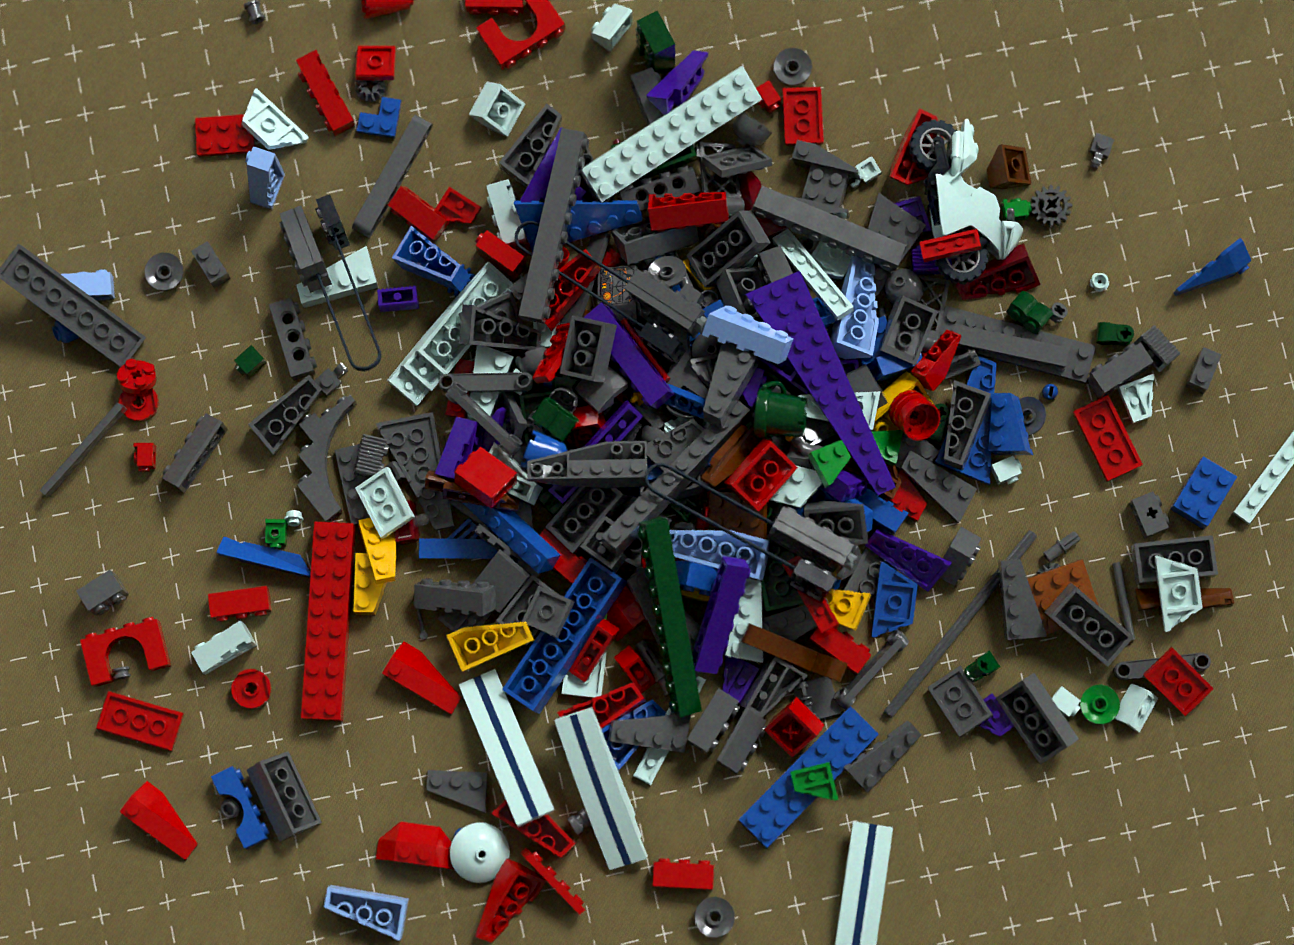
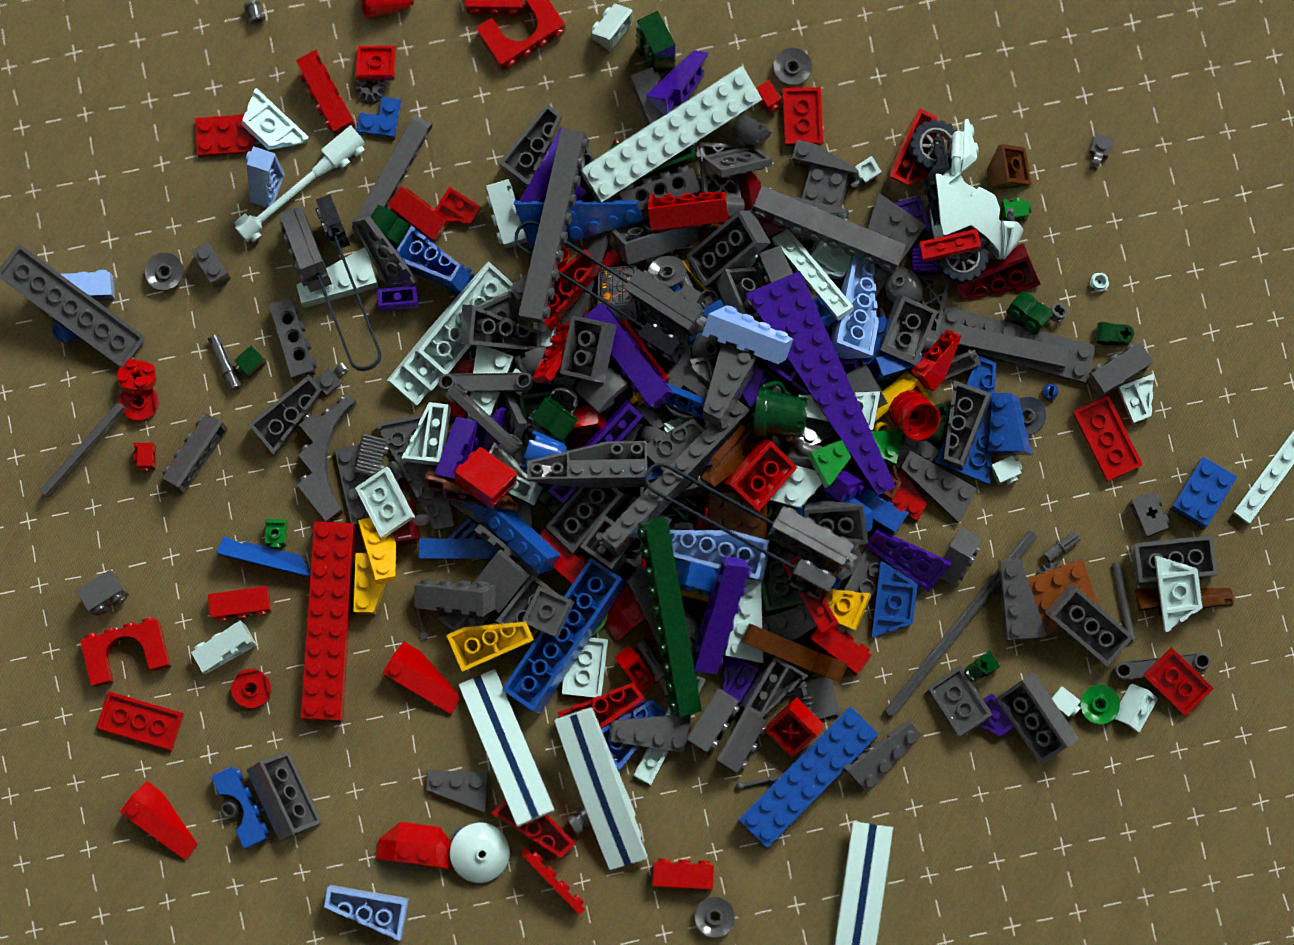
(121, 673): dark grey bush -> none
(226, 367): none -> dark grey pin
(294, 518): light aqua plate -> none
(335, 155): none -> light aqua bar
(383, 255): none -> dark grey wing
(390, 224): none -> dark green brick
(430, 436): none -> light aqua wedge
(497, 108): light aqua slope -> none
(500, 254): red brick -> none
(510, 892): red wedge -> none
(594, 649): red slope -> none
(772, 779): none -> dark grey hinge
(815, 781): green wing -> none
(846, 695): dark grey piece -> none
(1046, 200): dark grey gear -> none
(1158, 348): dark grey brick -> none
(1203, 370): dark grey brick -> none
(1227, 264): blue wedge -> none

